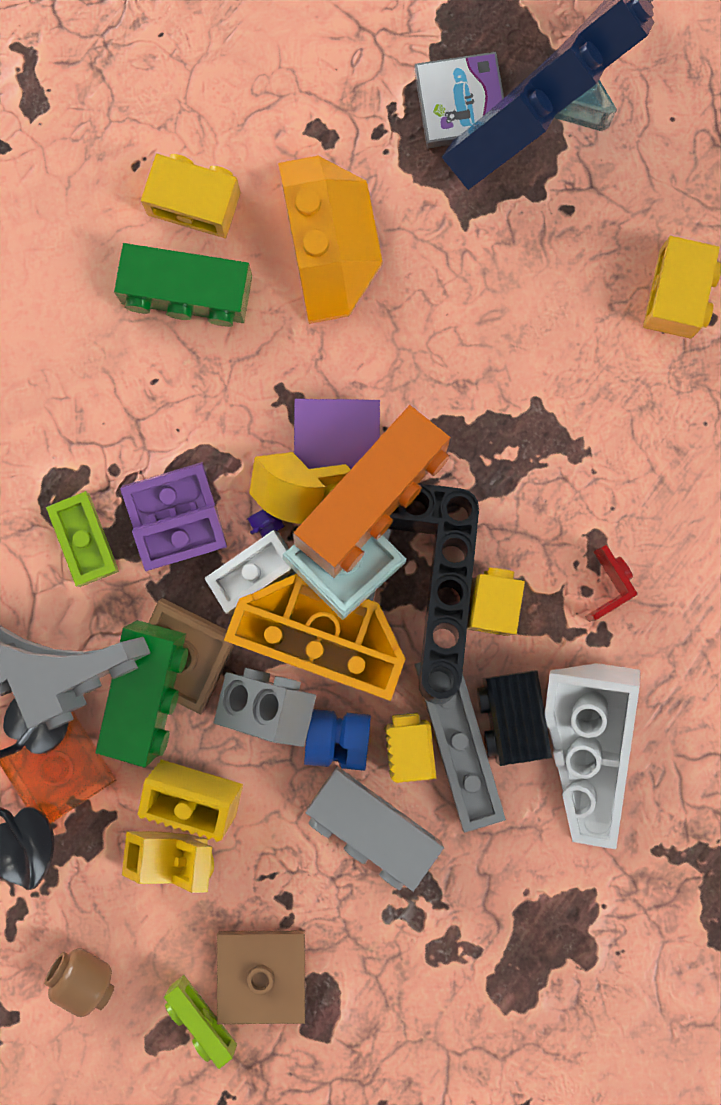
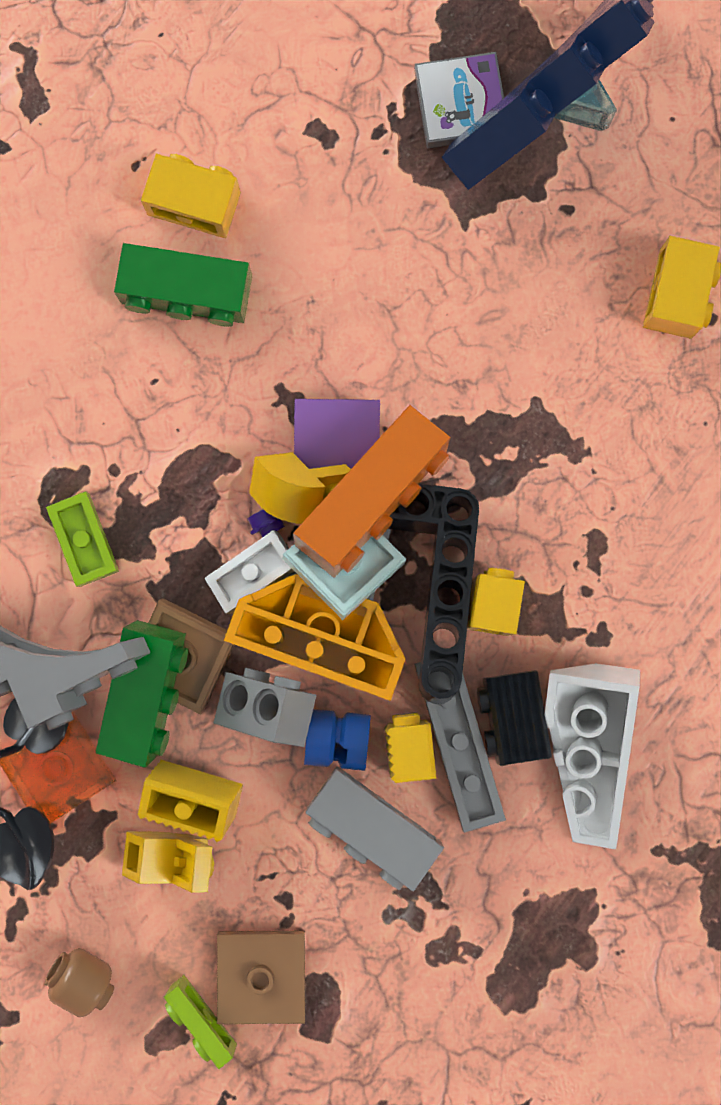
(173, 516): medium lavender slope -> none
(330, 235): light orange wedge -> none
(620, 576): red bracket -> none

